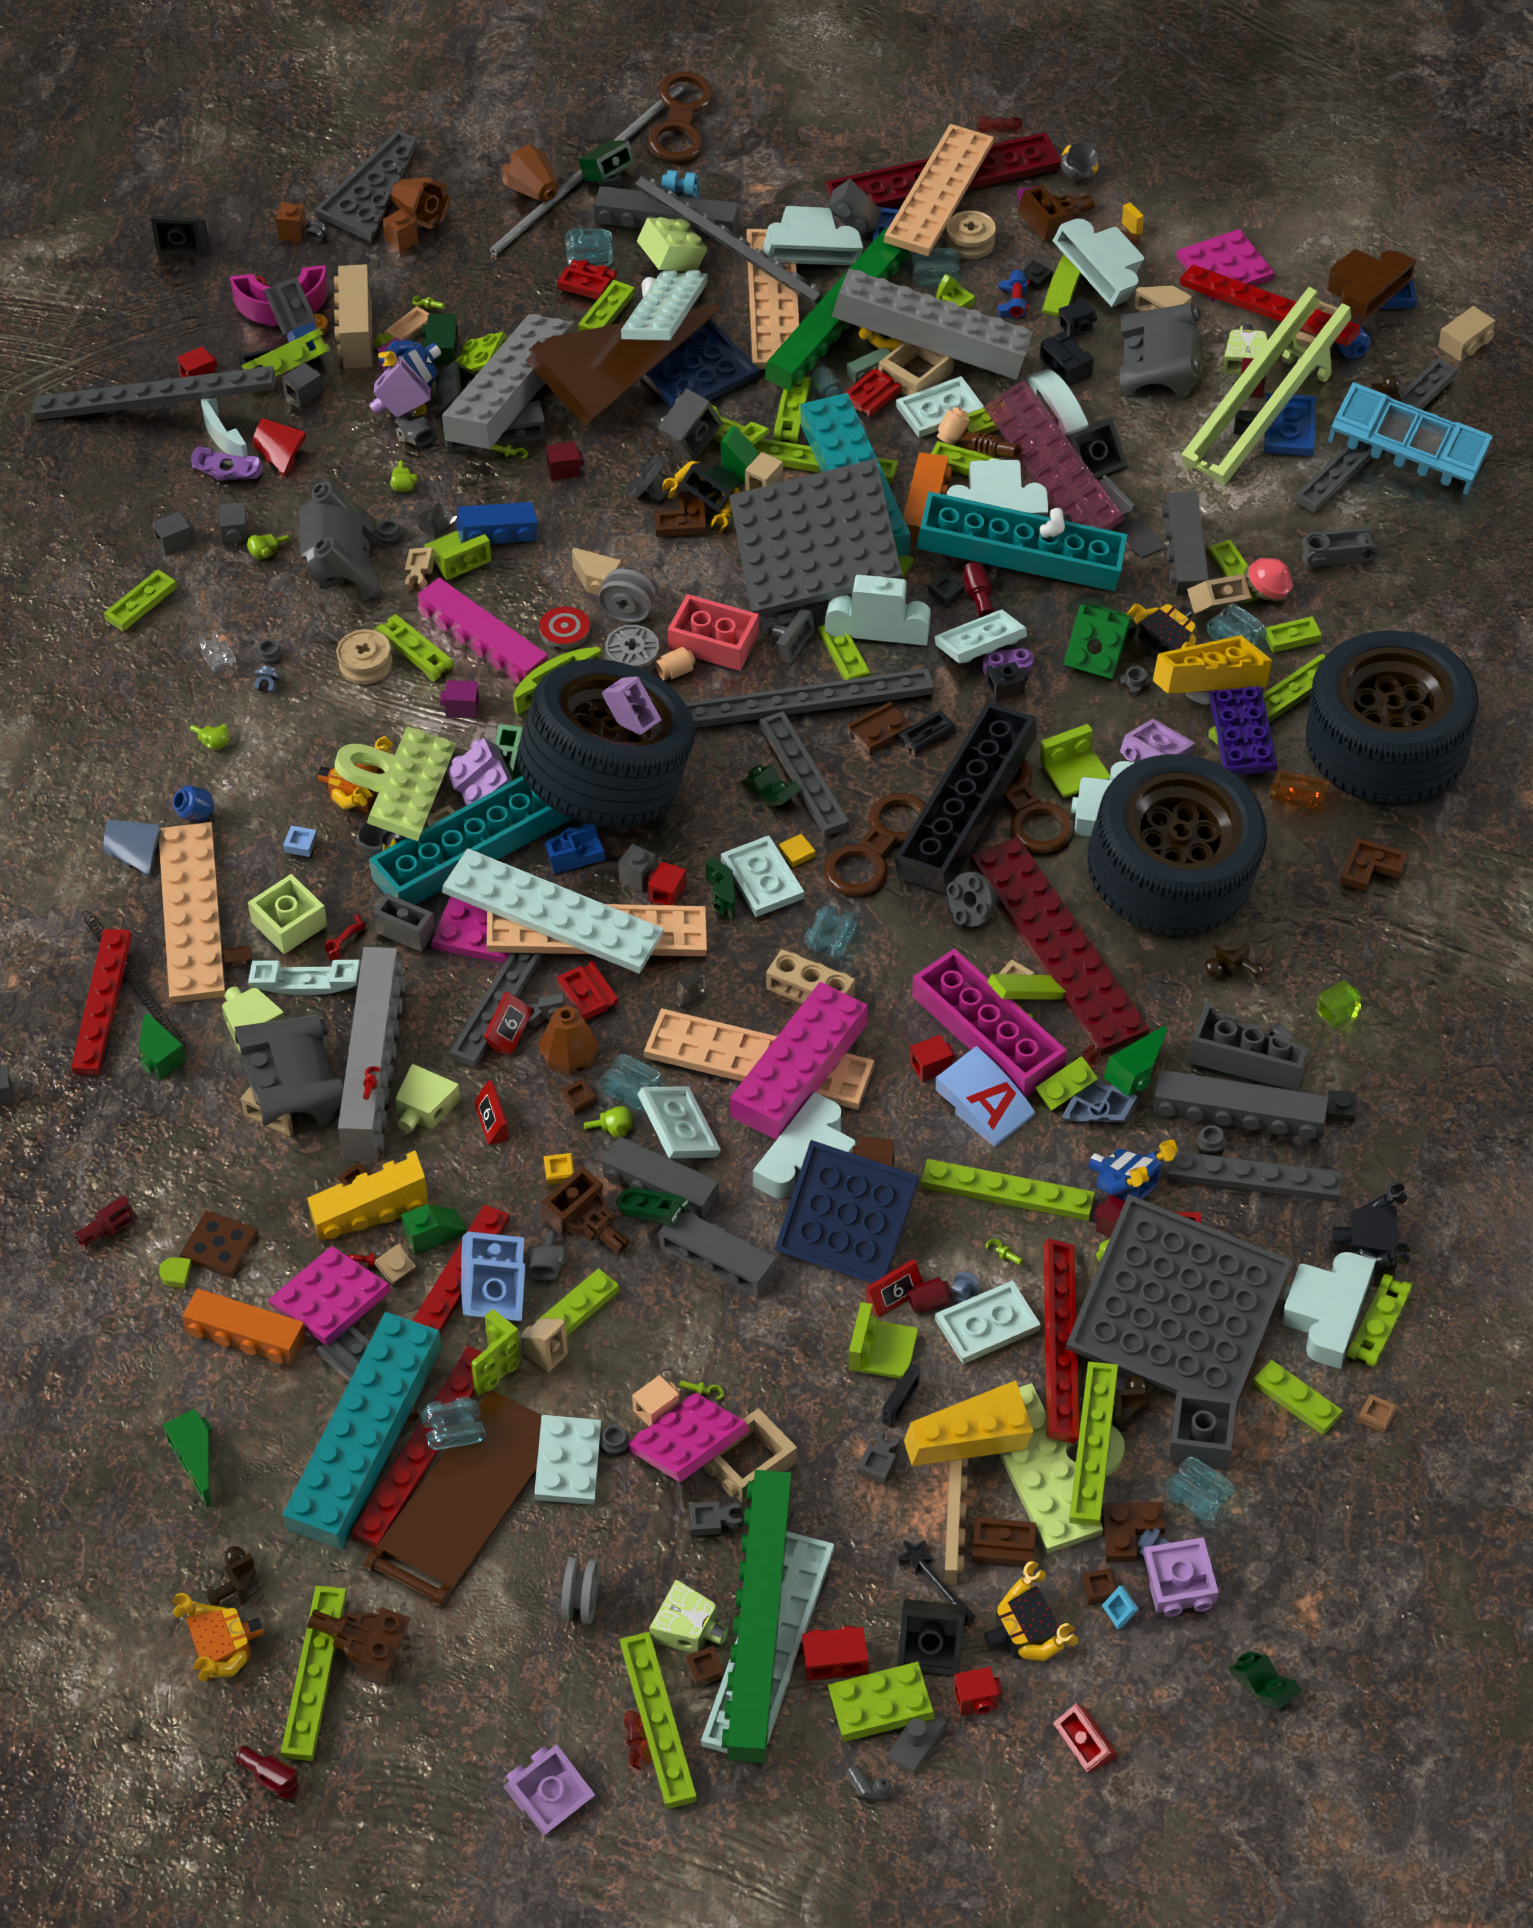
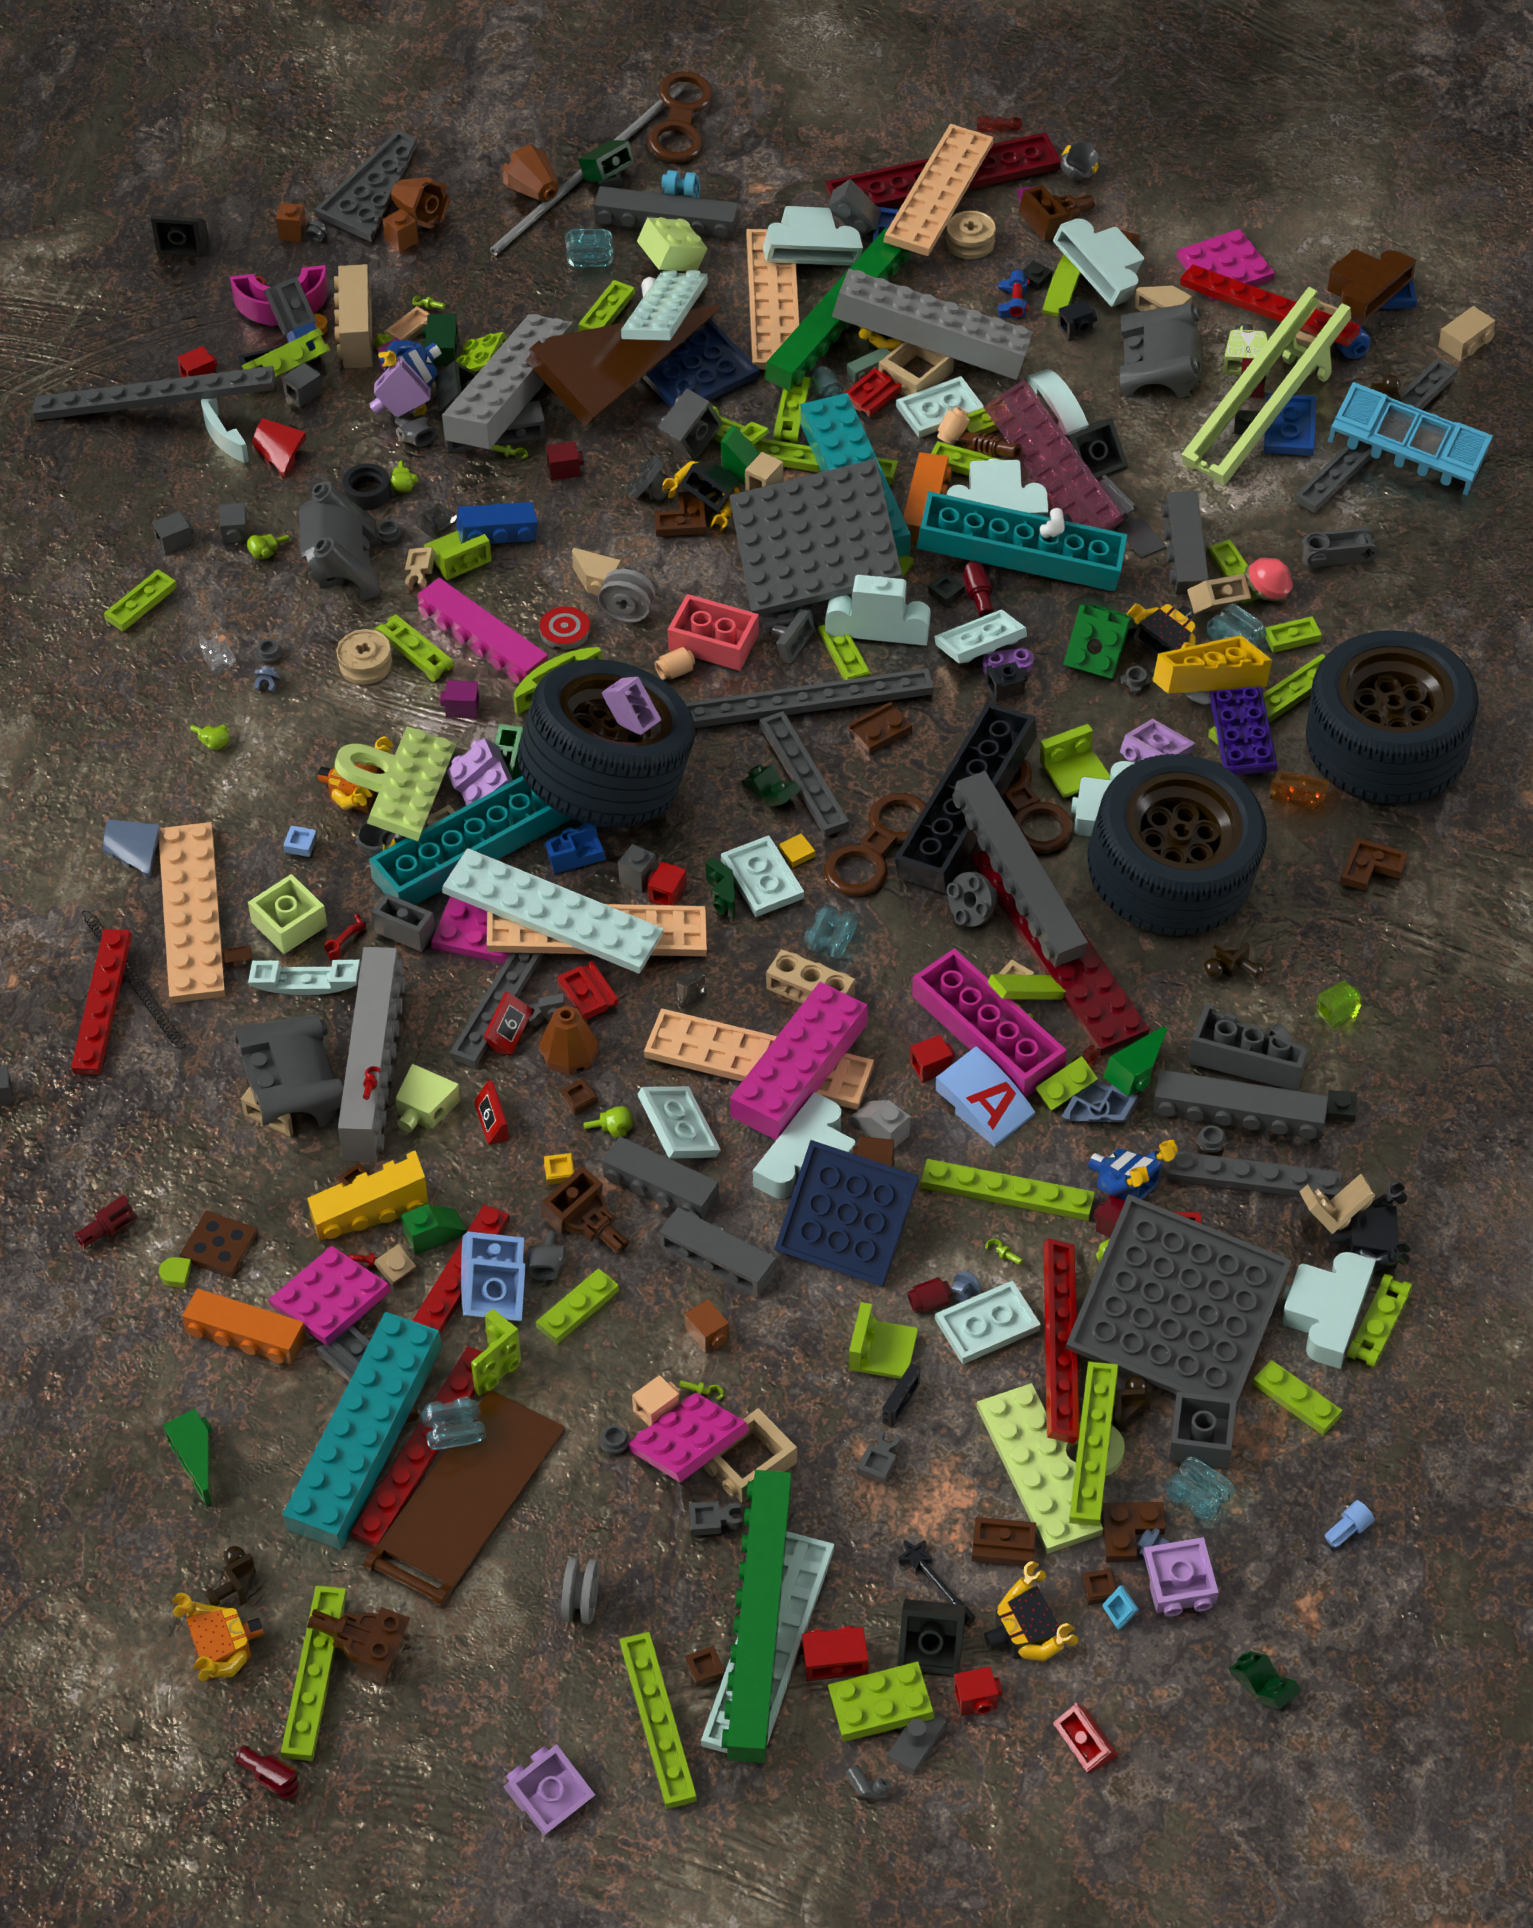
(159, 1049): green slope -> none
(193, 804): blue head -> none
(209, 462): medium lavender piece -> none
(248, 1009): yellowish green torso -> none
(365, 473): none -> black tyre
(545, 1342): tan slope -> none
(567, 1460): light aqua plate -> none
(586, 279): red plate -> none
(627, 1079): clear light blue brick -> none
(633, 646): light grey wheel -> none
(635, 1739): clear red piece -> none
(652, 1205): dark green plate -> none
(686, 1621): yellowish green torso -> none
(707, 1326): none -> dark orange brick
(724, 236): dark grey plate -> none
(882, 1120): none -> light grey slope
(892, 1288): slope -> none
(930, 734): black tile -> none
(932, 268): clear light blue brick -> none
(951, 291): lime tile -> none
(956, 1511): tan plate -> none
(973, 1428): yellow wedge -> none
(1020, 869): none -> dark grey brick
(1066, 358): black brick -> none
(1132, 219): yellow tile -> none
(1337, 1212): none -> tan bracket
(1355, 1519): none -> light blue piece
(1377, 1413): medium nougat tile -> none

